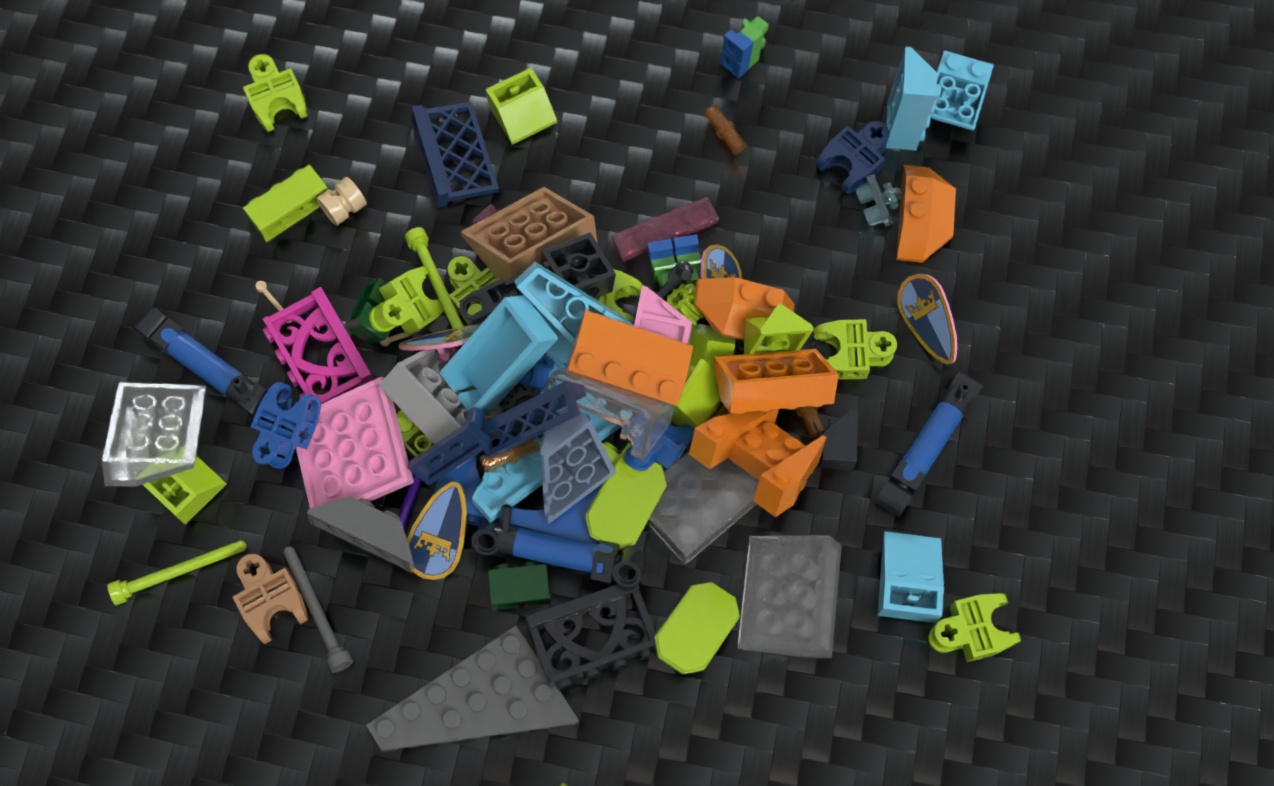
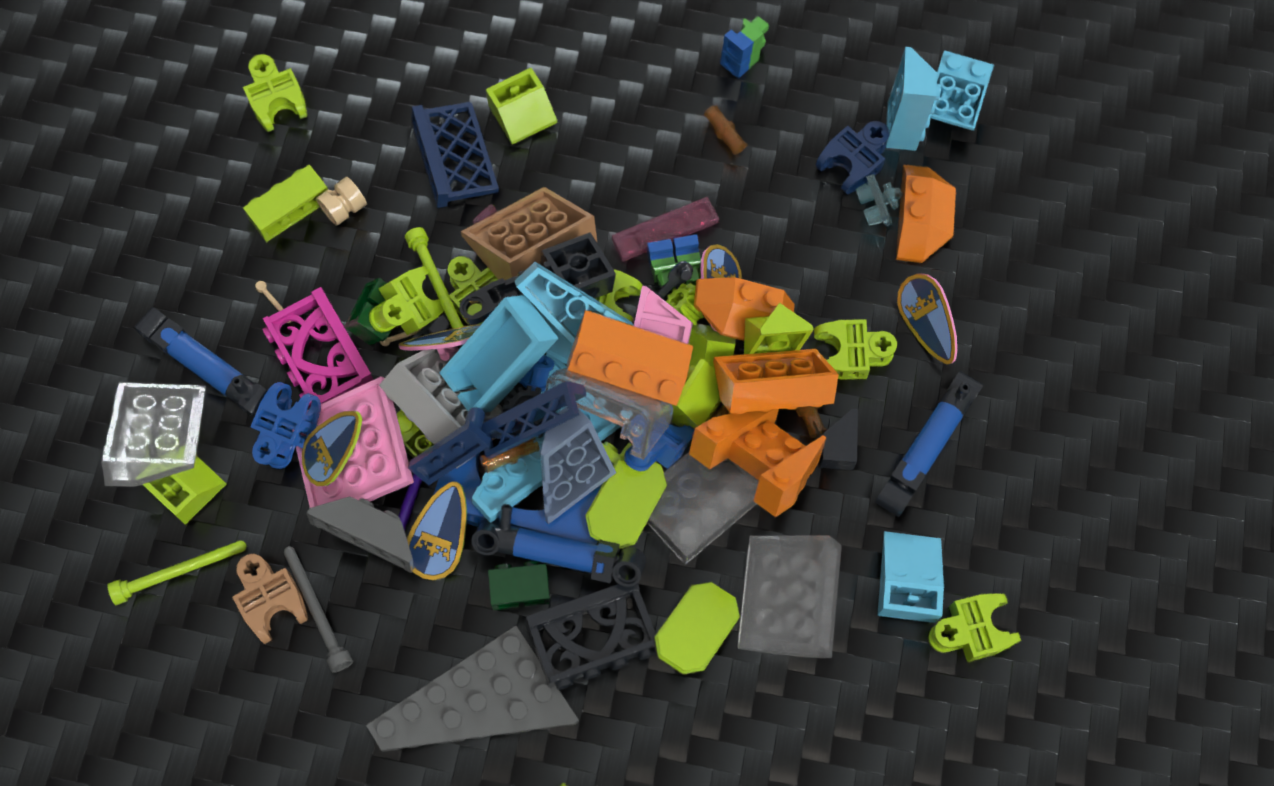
(330, 447): none -> shield

